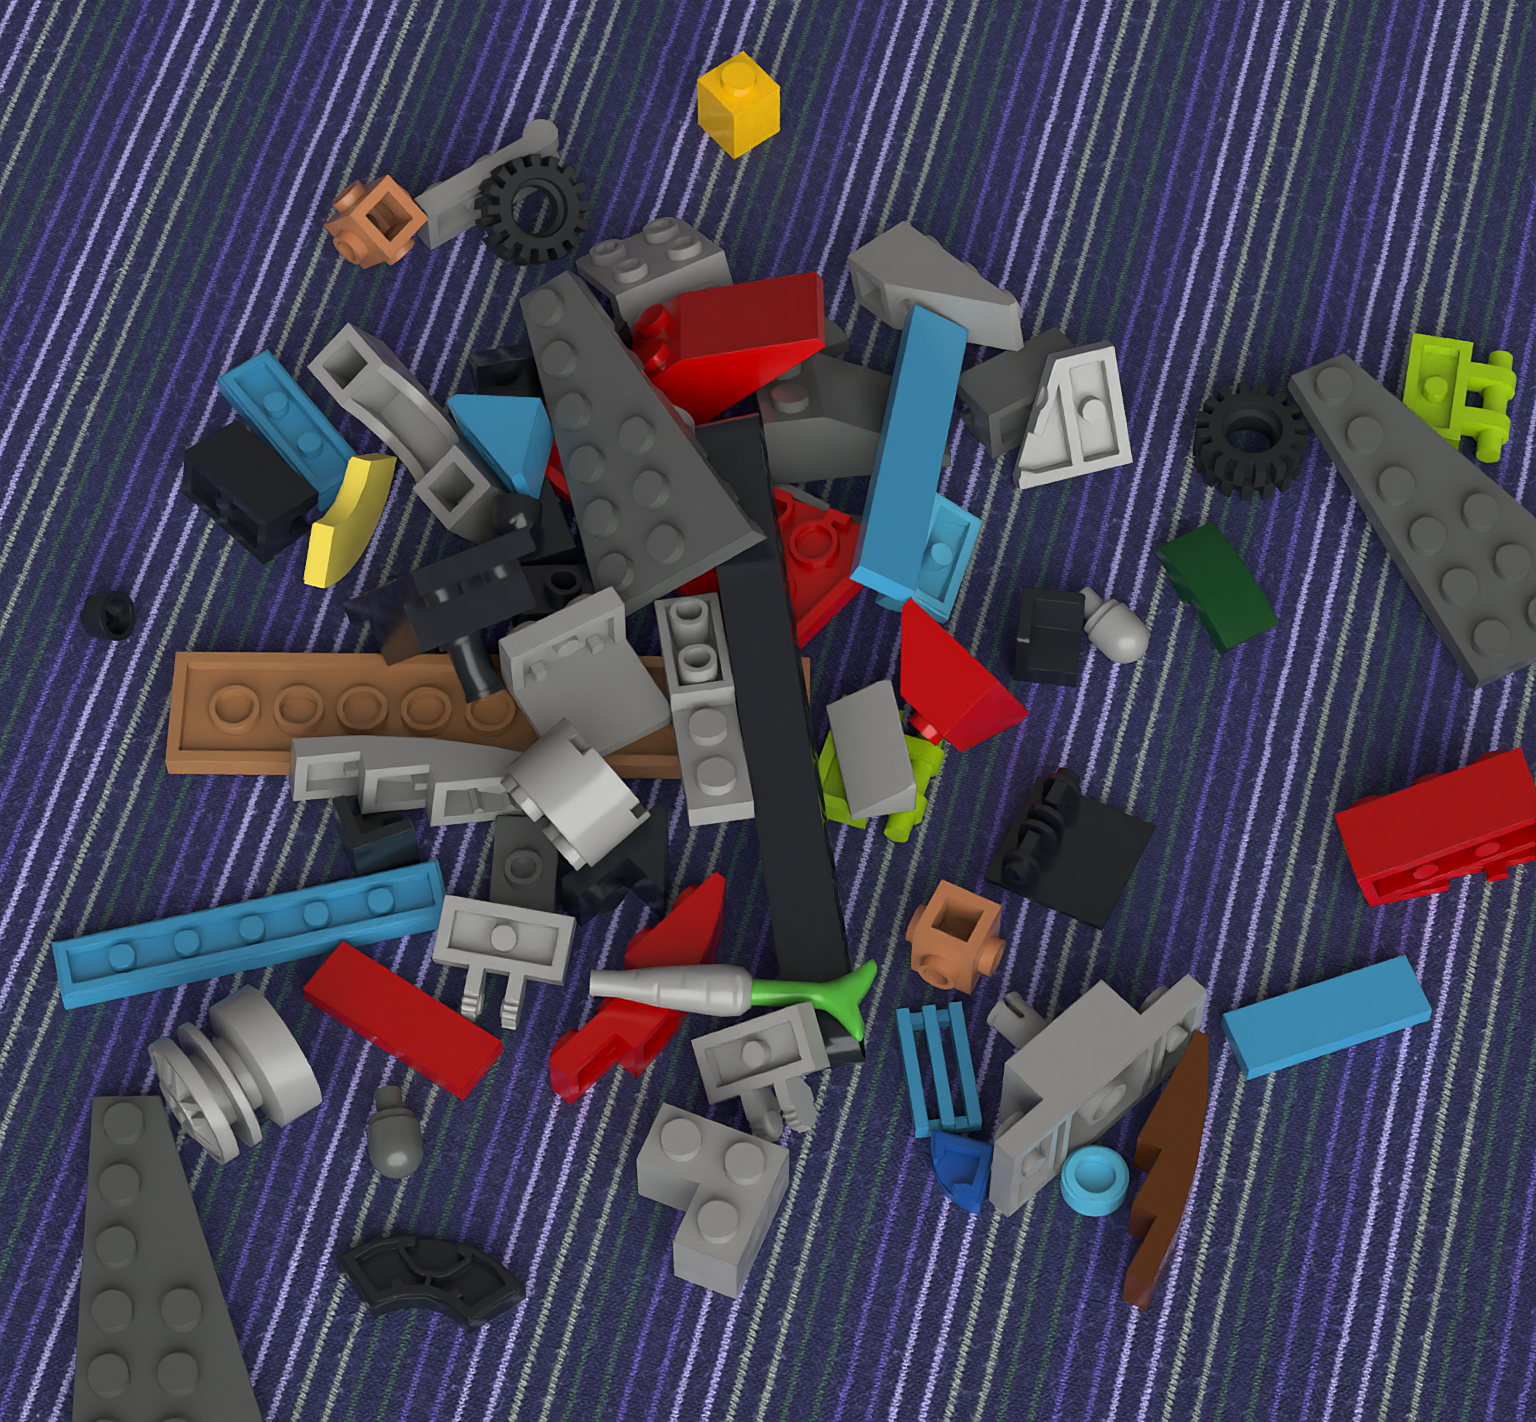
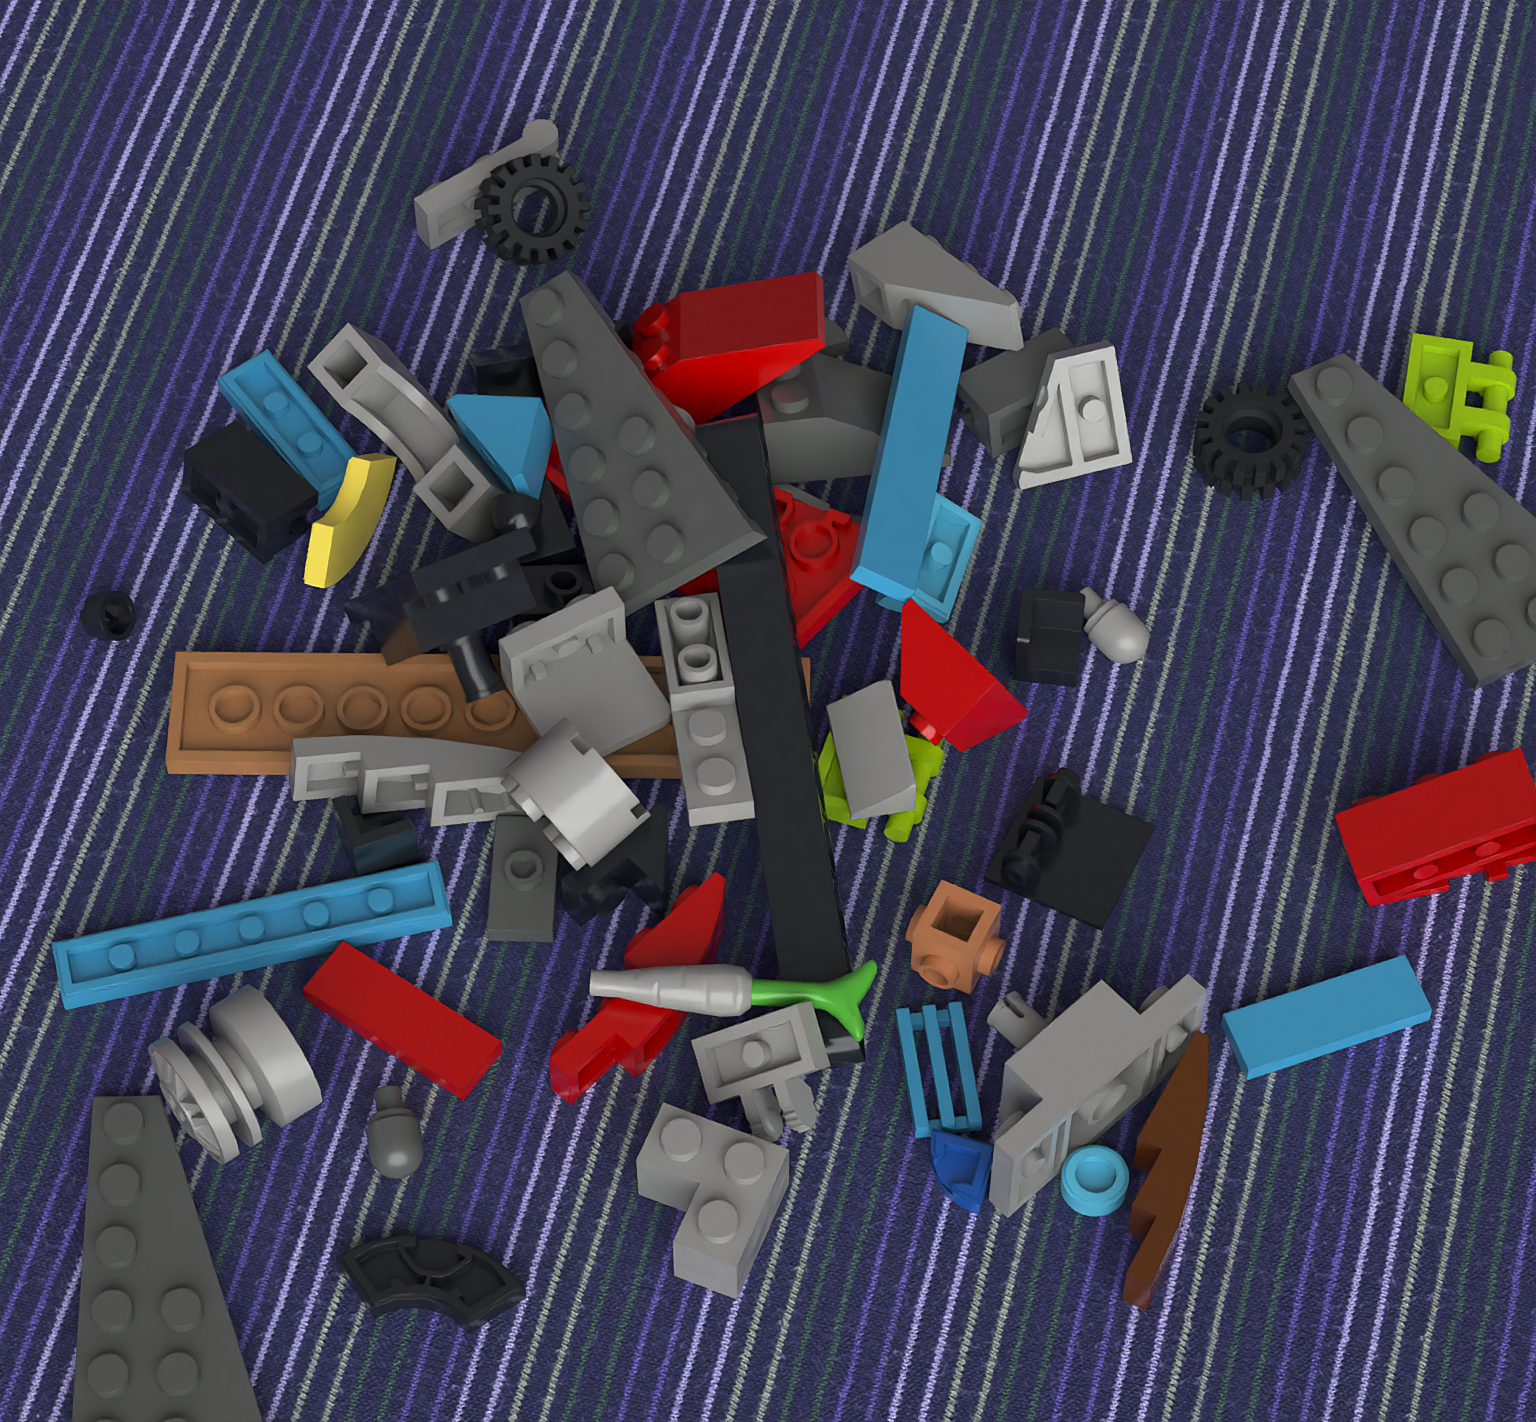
(374, 222): nougat brick -> none
(502, 942): light grey hinge -> none
(654, 267): light grey bracket -> none
(738, 104): yellow brick -> none
(1219, 585): dark green slope -> none

